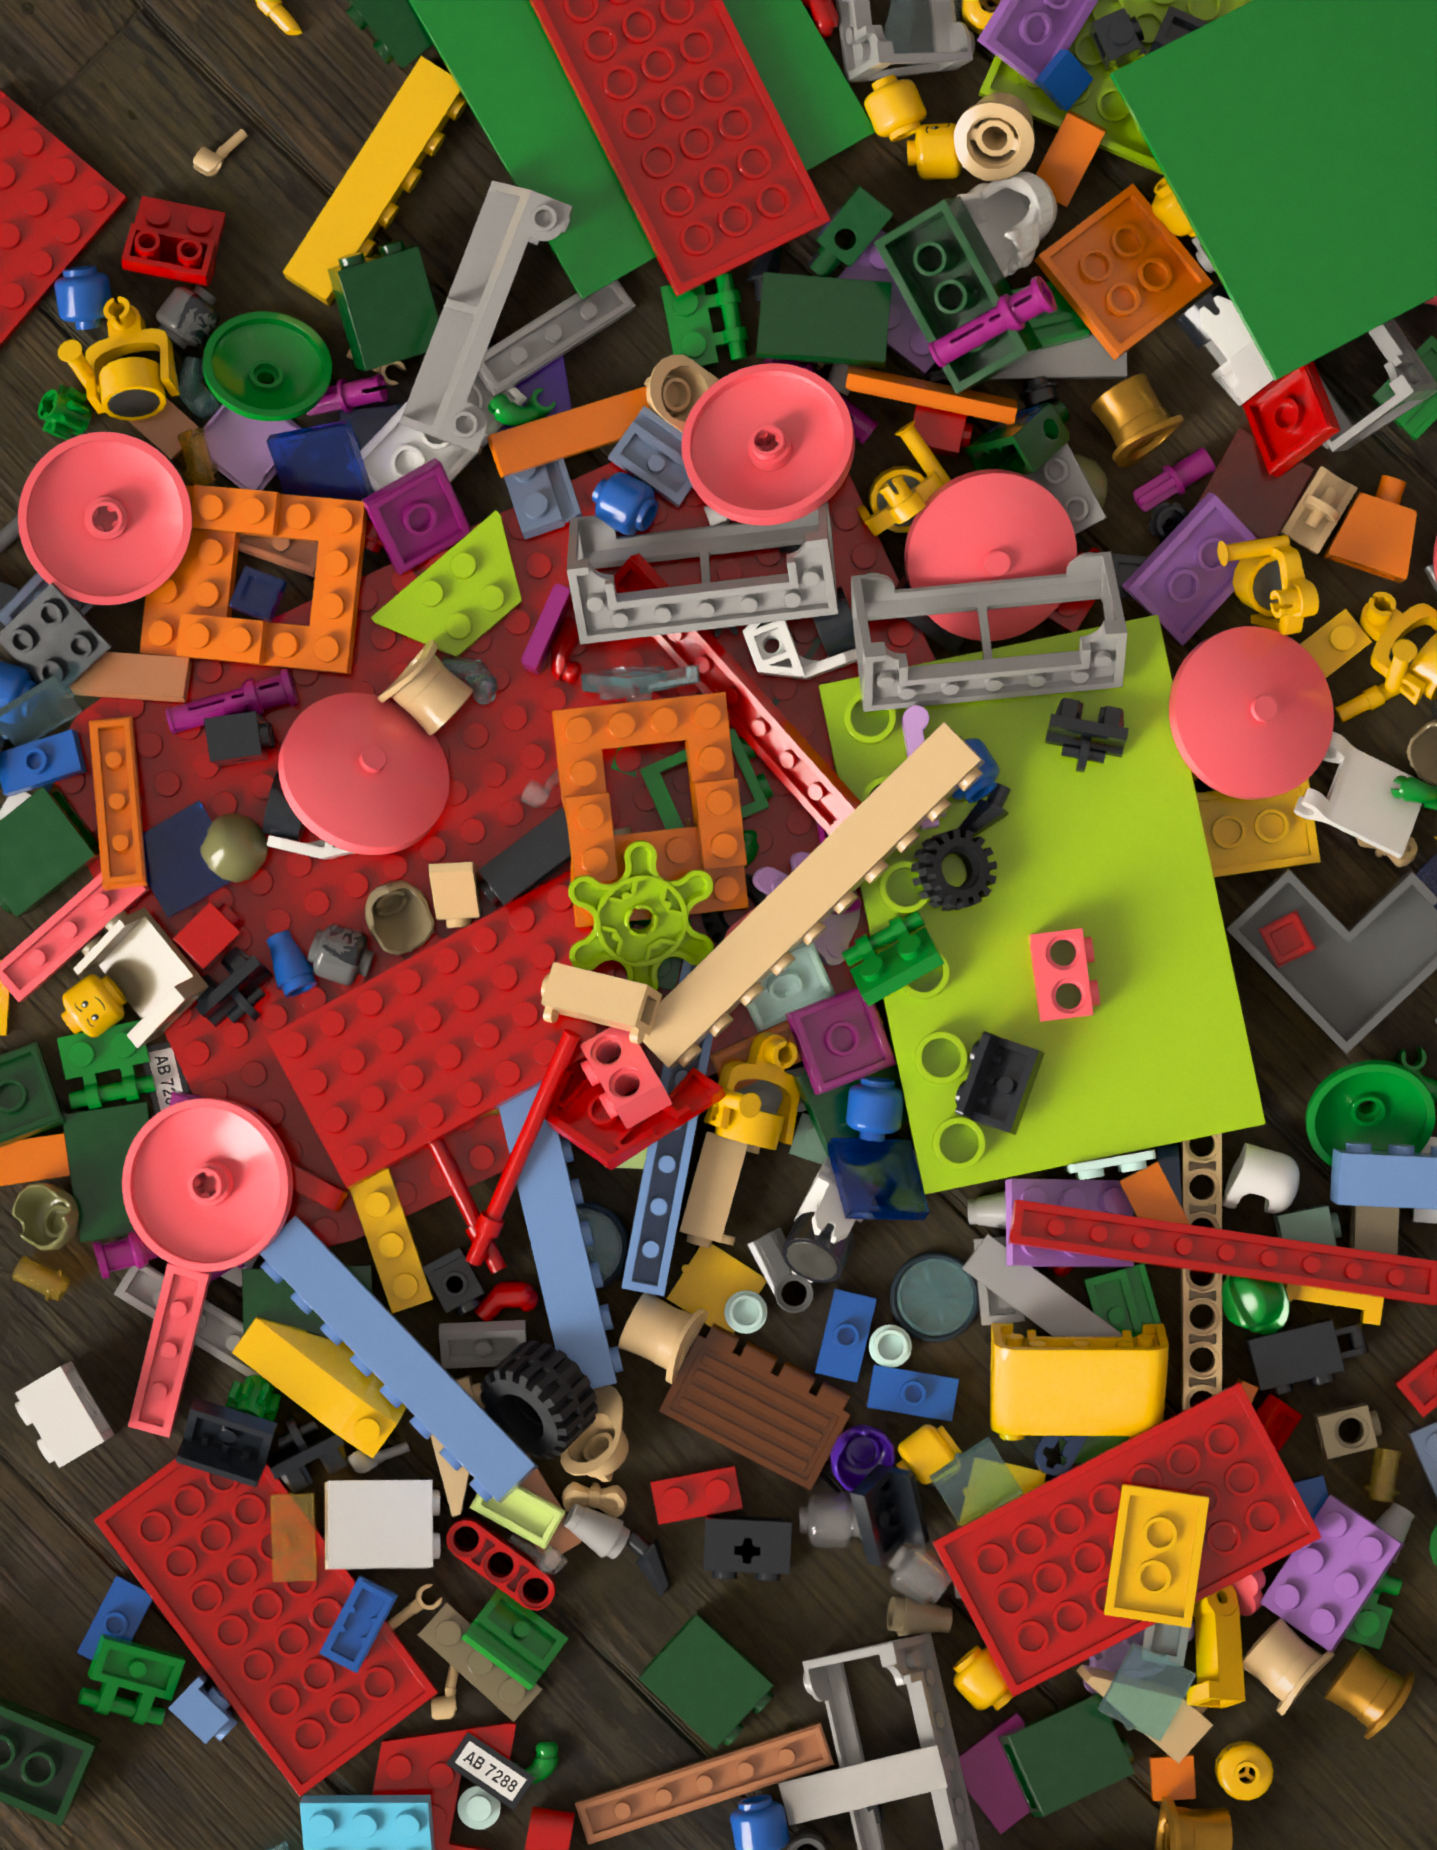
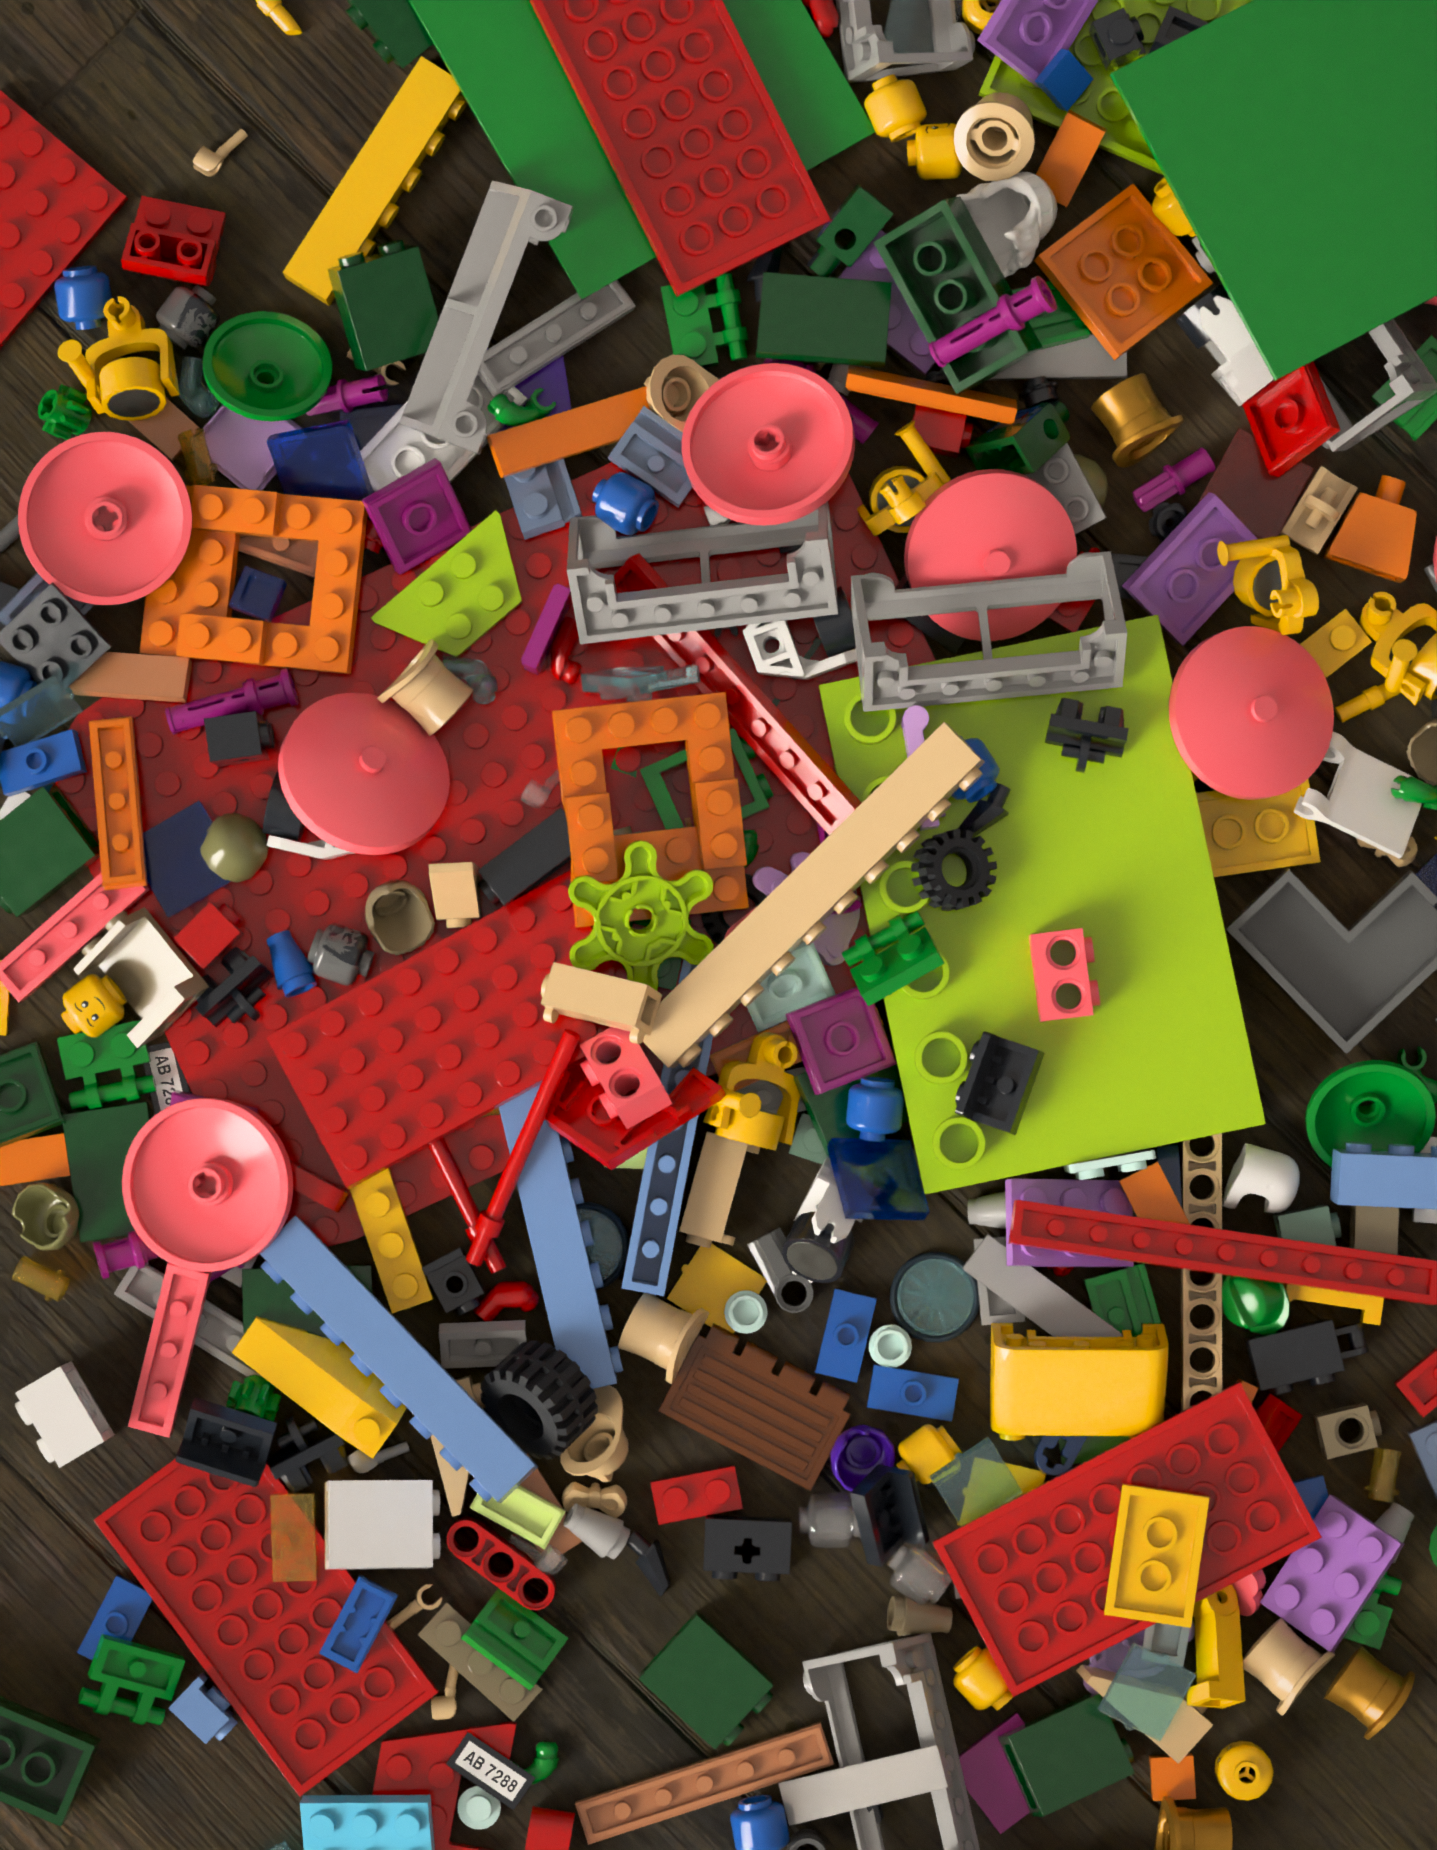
(1287, 939): red tile -> none

